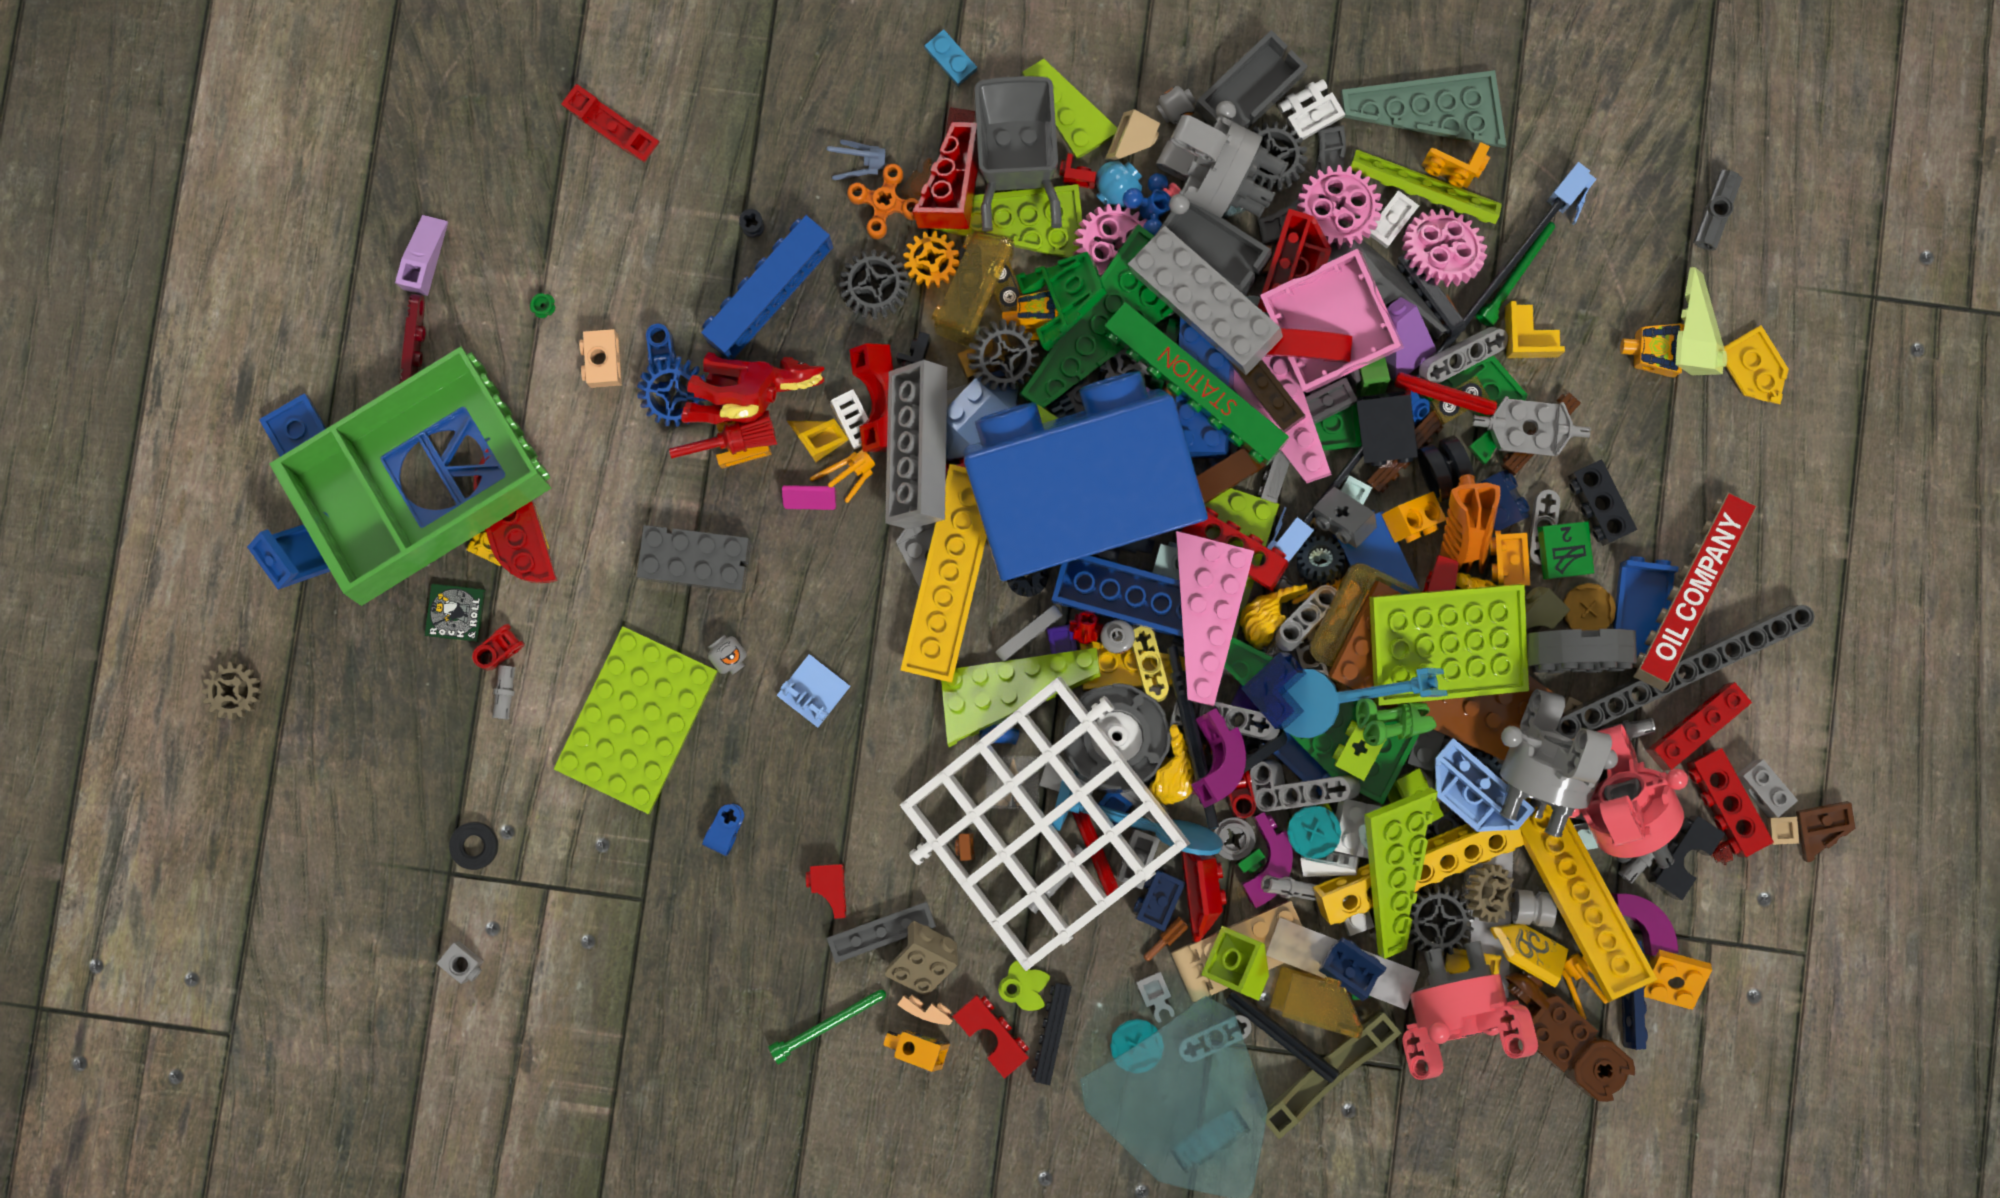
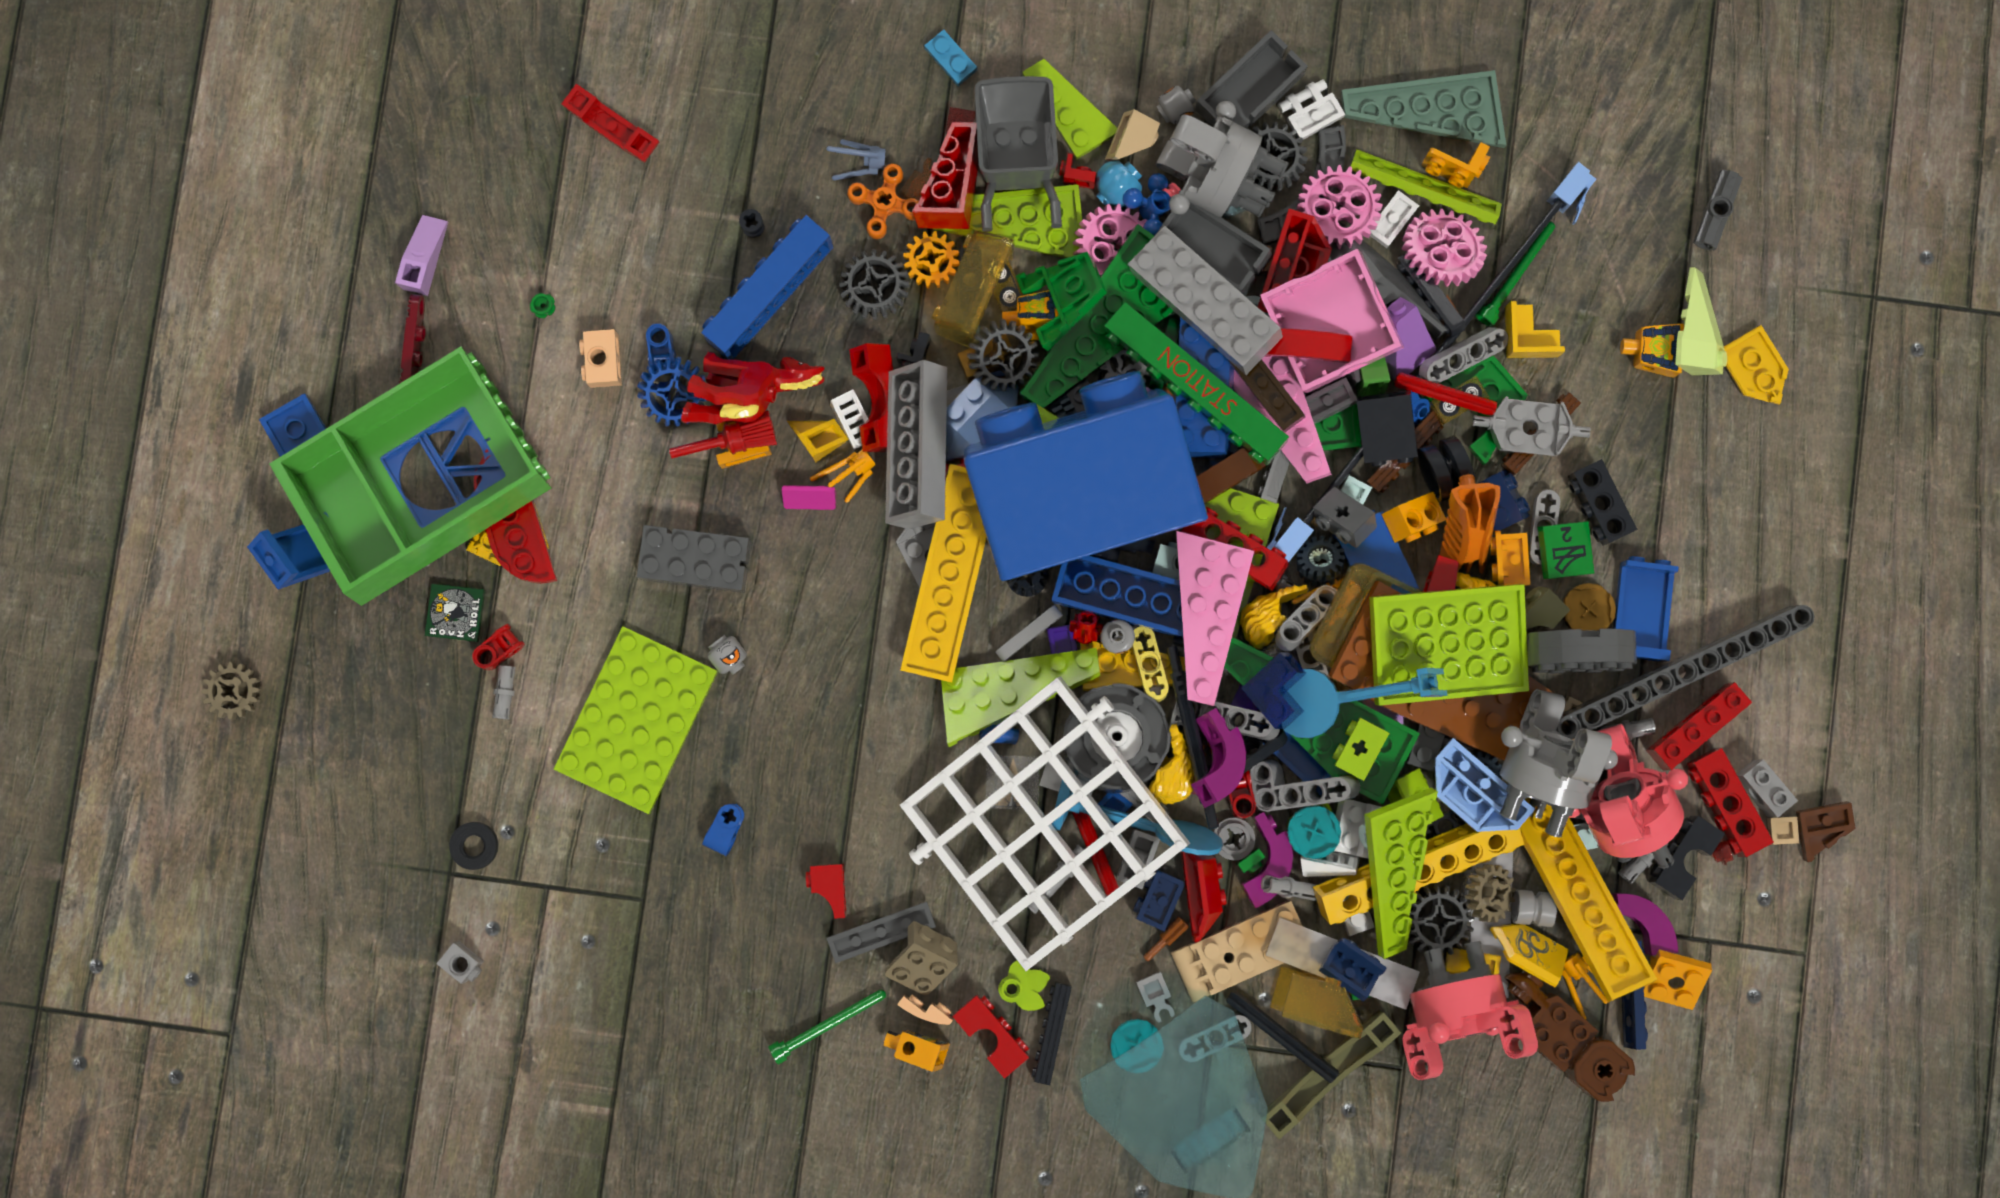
(813, 690): light blue hinge -> none
(965, 847): dark orange plate -> none
(1238, 963): lime slope -> none
(1409, 718): bright green piece -> none
(1694, 592): brick -> none

